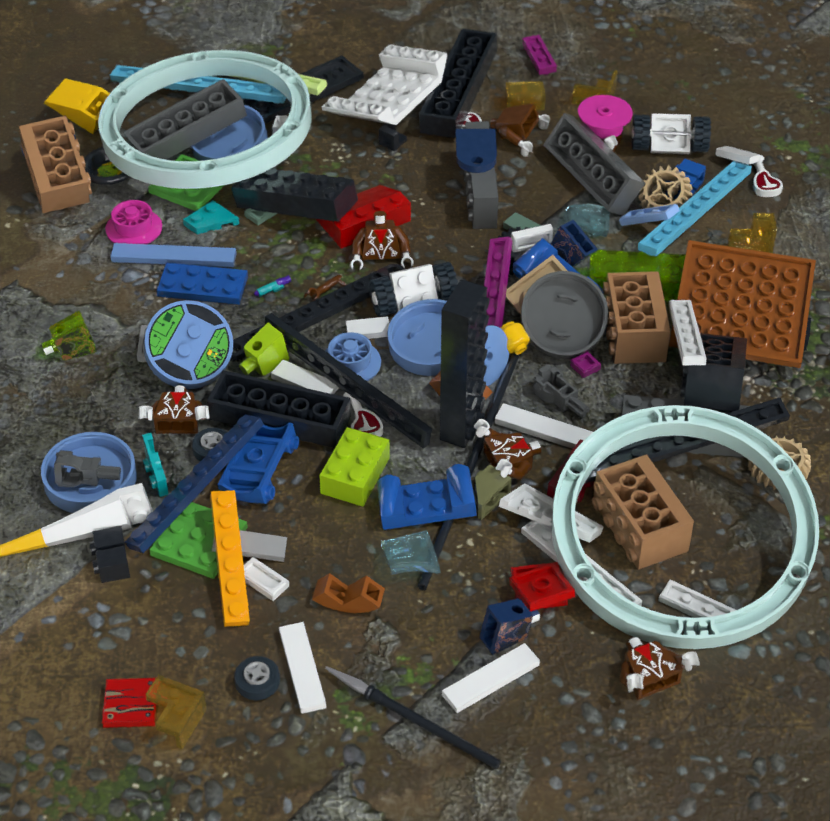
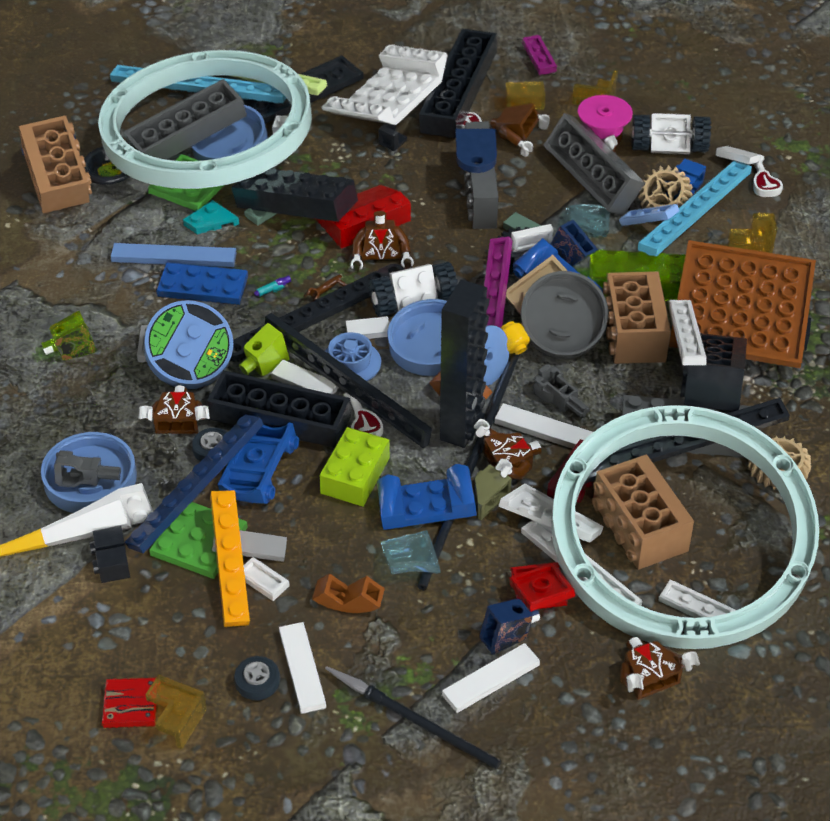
(78, 102): yellow slope -> none
(133, 223): dark pink piece -> none
(153, 465): teal wing -> none
(585, 364): magenta tile -> none

